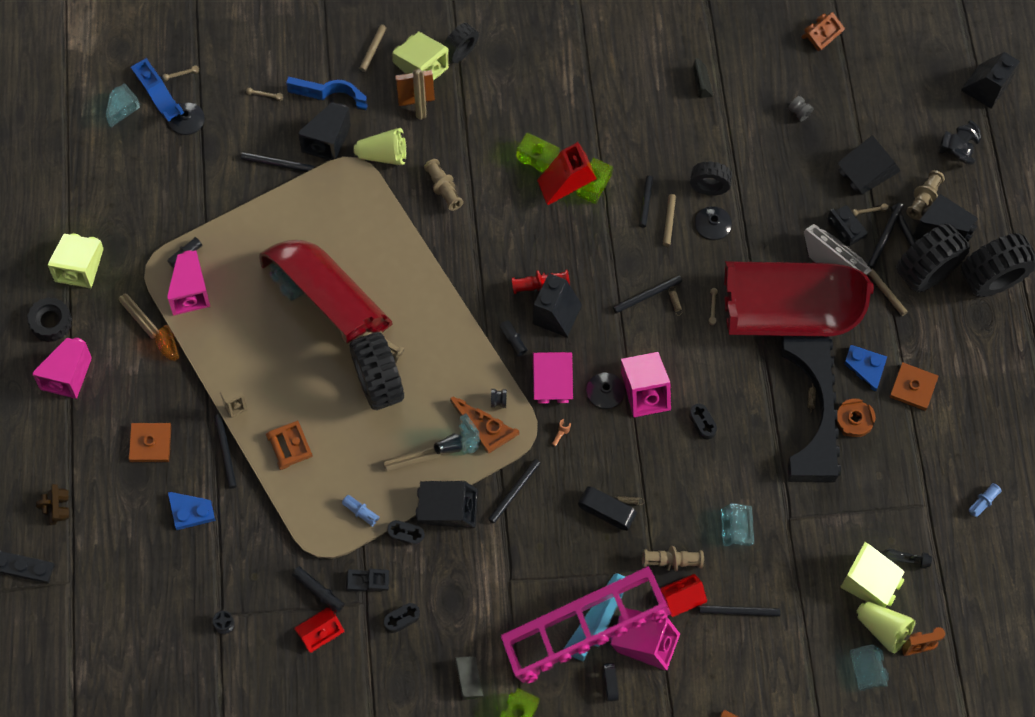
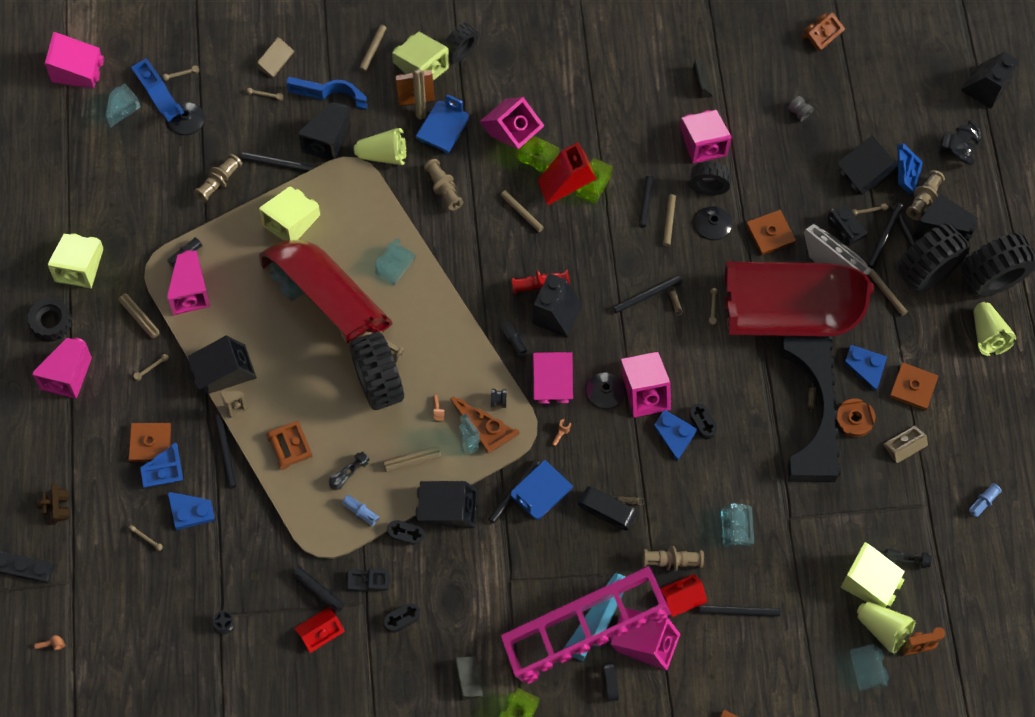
(55, 641): none -> nougat hand
(73, 62): none -> dark pink slope
(137, 376): none -> dark tan hinge
(158, 546): none -> dark tan hinge
(163, 468): none -> blue wing
(166, 343): clear orange plate -> none
(217, 177): none -> dark tan piece
(221, 365): none -> black slope
(275, 57): none -> dark tan slope
(289, 214): none -> yellowish green slope
(337, 480): none -> black piece
(393, 262): none -> clear light blue bracket
(438, 413): none -> nougat hand
(444, 124): none -> blue piece
(449, 444): black cone -> none
(512, 122): none -> dark pink slope
(526, 215): none -> dark tan bar
(541, 490): none -> blue piece
(675, 433): none -> blue wing
(705, 136): none -> dark pink slope
(770, 232): none -> dark orange plate
(906, 444): none -> dark tan slope
(908, 168): none -> blue wing
(991, 330): none -> yellowish green cone

